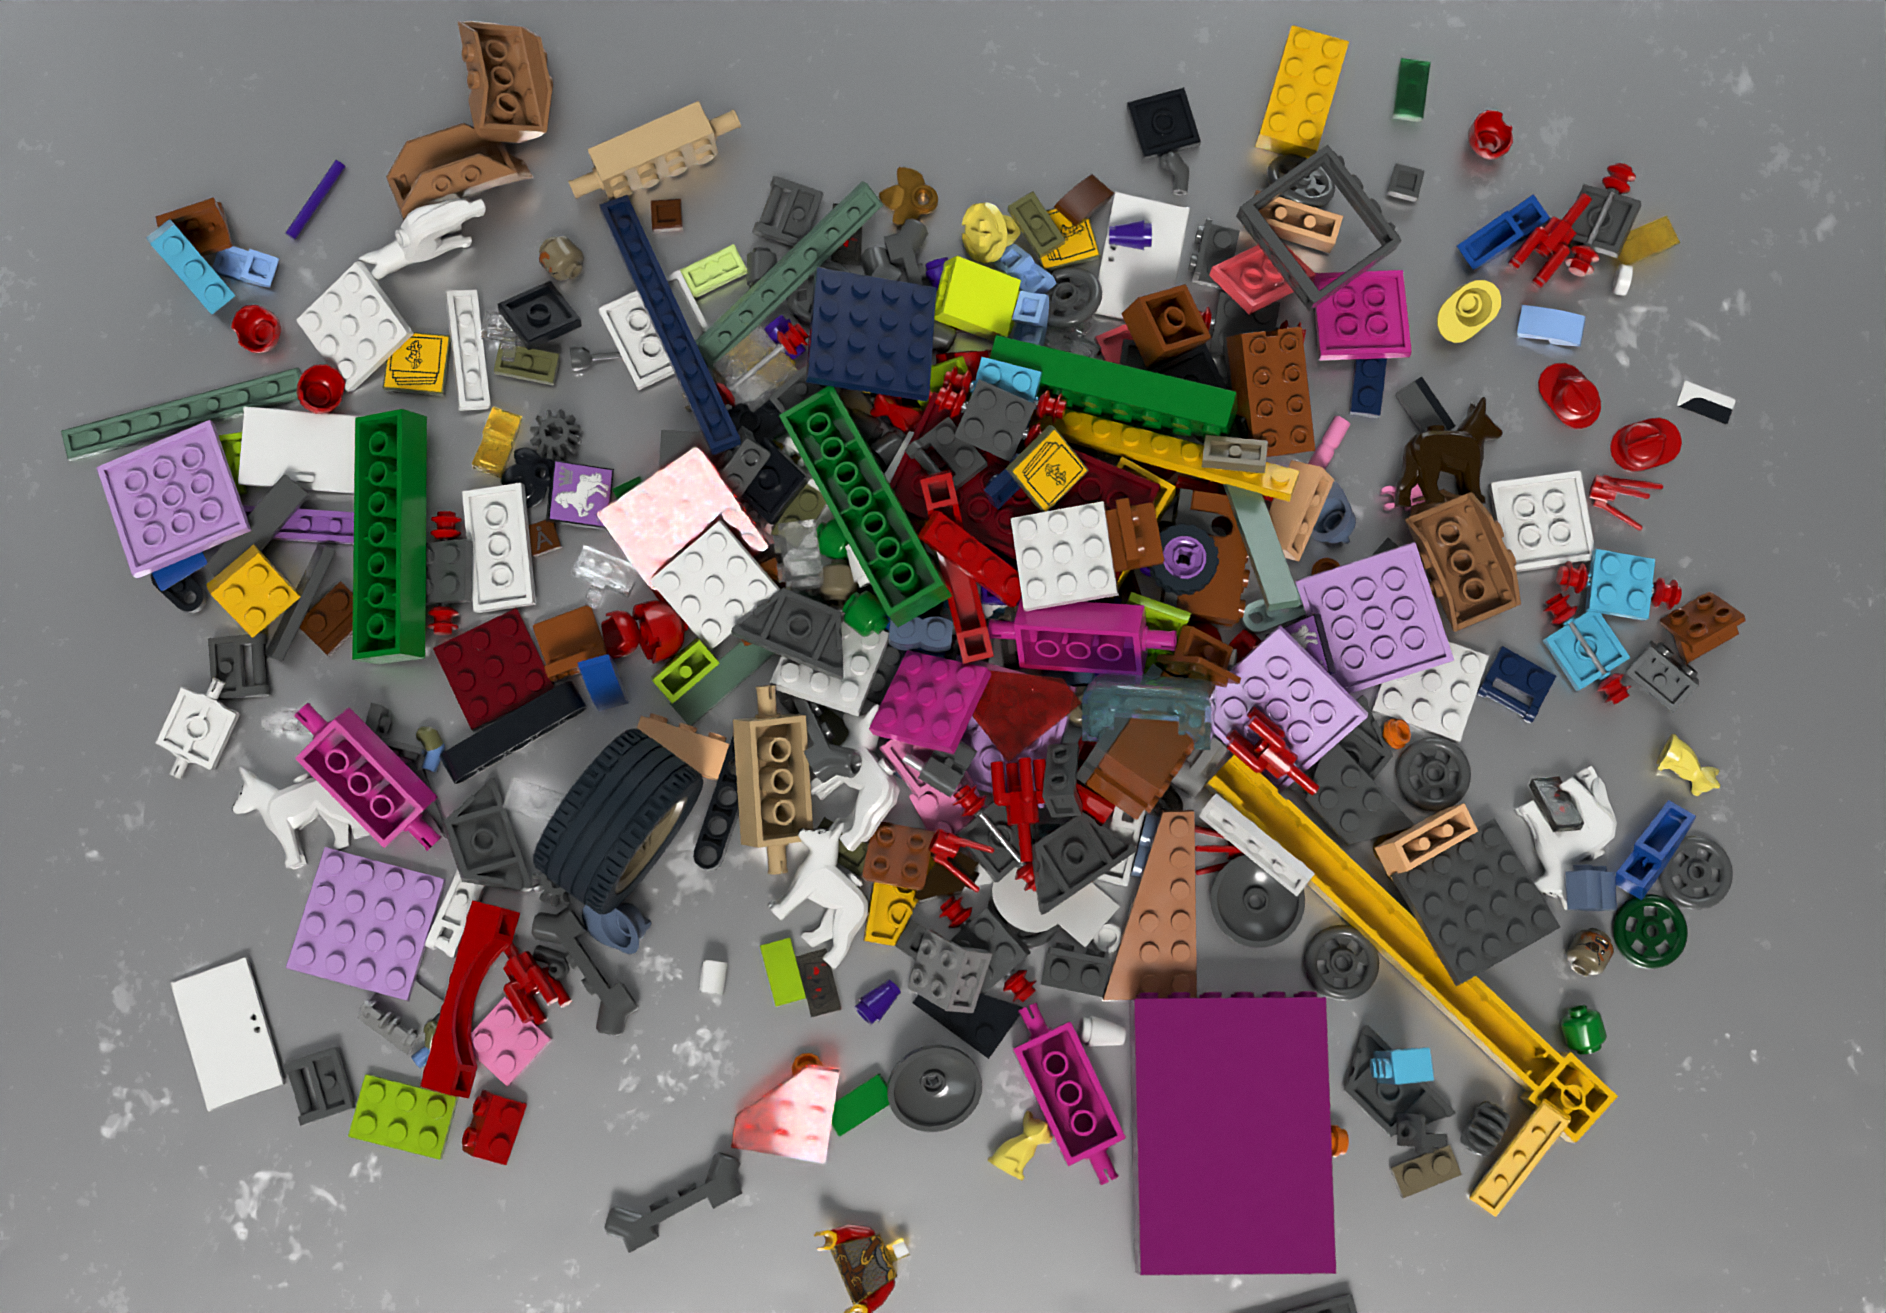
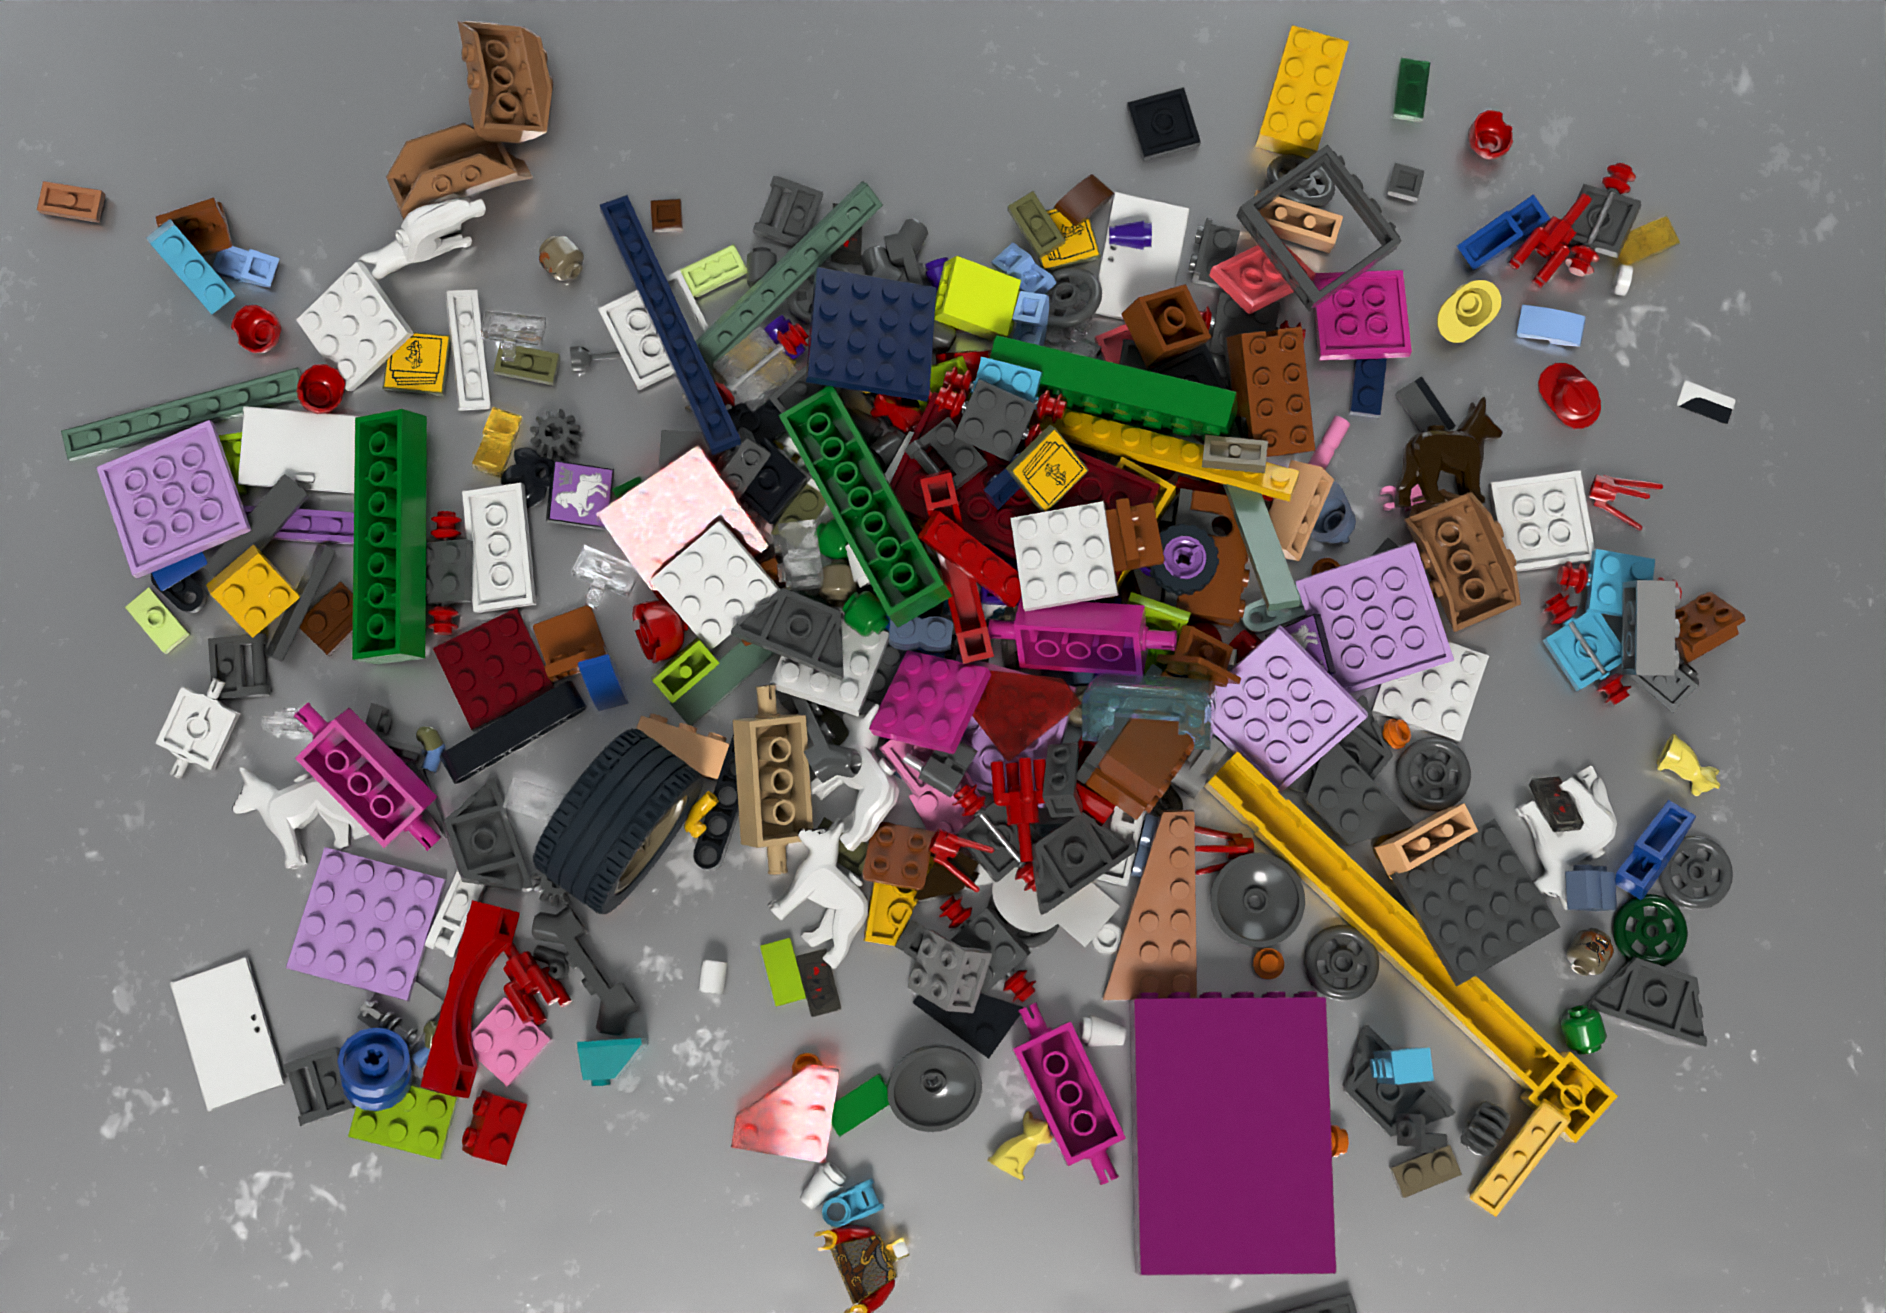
(71, 202): none -> nougat plate
(157, 620): none -> yellowish green plate
(315, 199): dark purple bar -> none
(375, 1069): none -> blue wheel
(539, 315): black tile -> none
(543, 538): reddish brown tile -> none
(608, 1058): none -> teal slope
(619, 928): sand blue piece -> none
(620, 634): red hair -> none
(639, 1229): dark grey plate -> none
(654, 152): tan brick -> none
(697, 812): none -> yellow arm
(823, 1185): none -> white cone
(854, 1203): none -> medium azure piece
(877, 1002): dark purple cone -> none
(904, 196): pearl gold plate -> none
(987, 232): light yellow tile -> none
(1075, 970): dark grey bracket -> none
(1179, 169): dark grey arm -> none
(1256, 844): white plate -> none
(1268, 963): none -> orange plate
(1269, 751): red plant -> none
(1520, 676): dark blue plate -> none
(1646, 444): red piece -> none
(1649, 627): none -> light grey brick
(1654, 999): none -> dark grey wing

